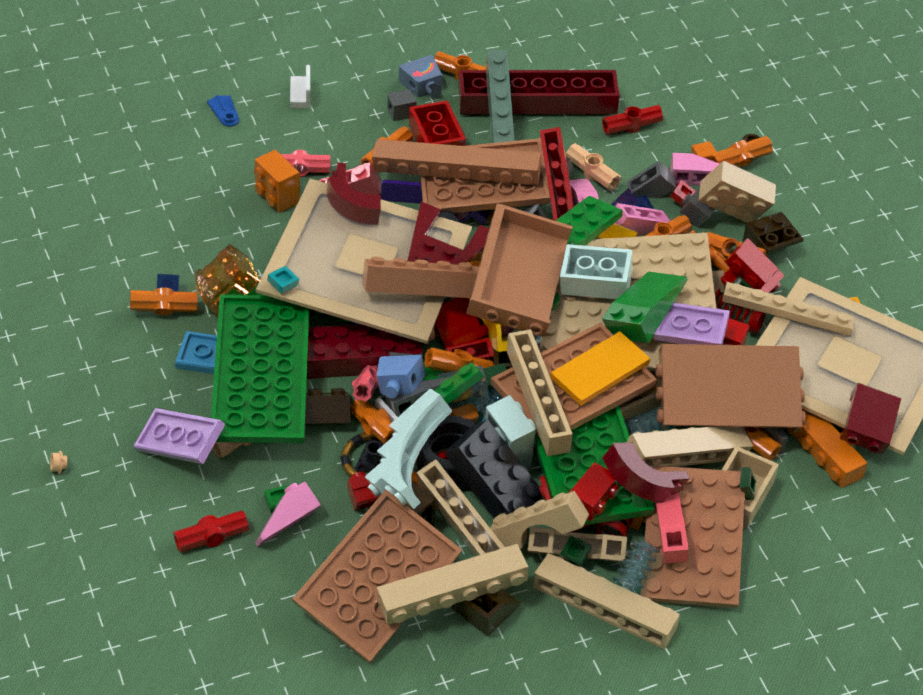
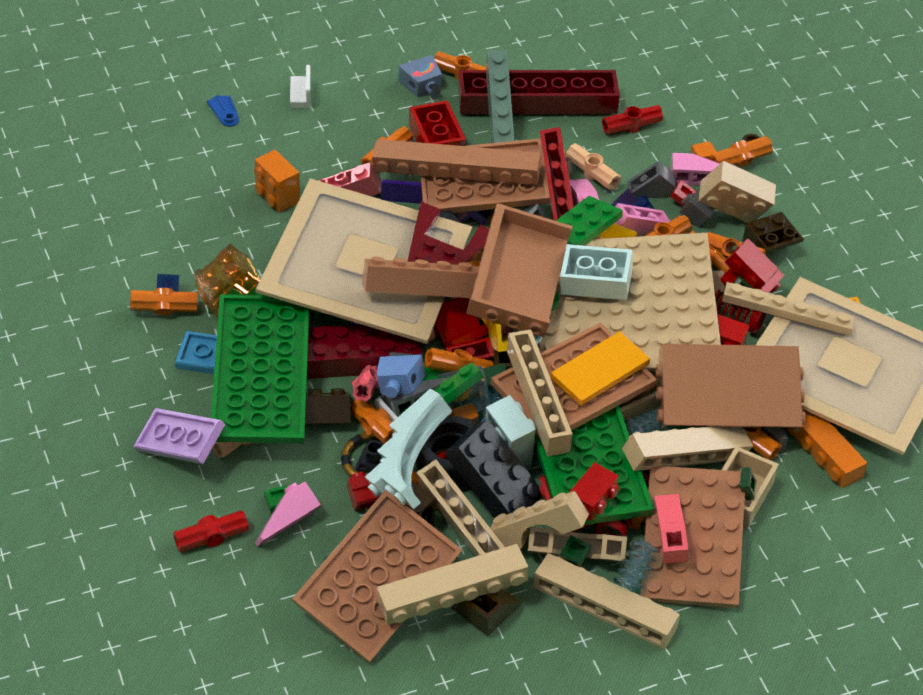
(58, 462): light nougat plate -> none
(283, 279): teal plate -> none
(308, 163): coral piece -> none
(351, 203): dark red arch -> none
(399, 103): dark grey panel -> none
(640, 478): dark red arch -> none
(644, 306): green slope -> none
(693, 325): lavender plate -> none
(871, 418): dark red panel -> none

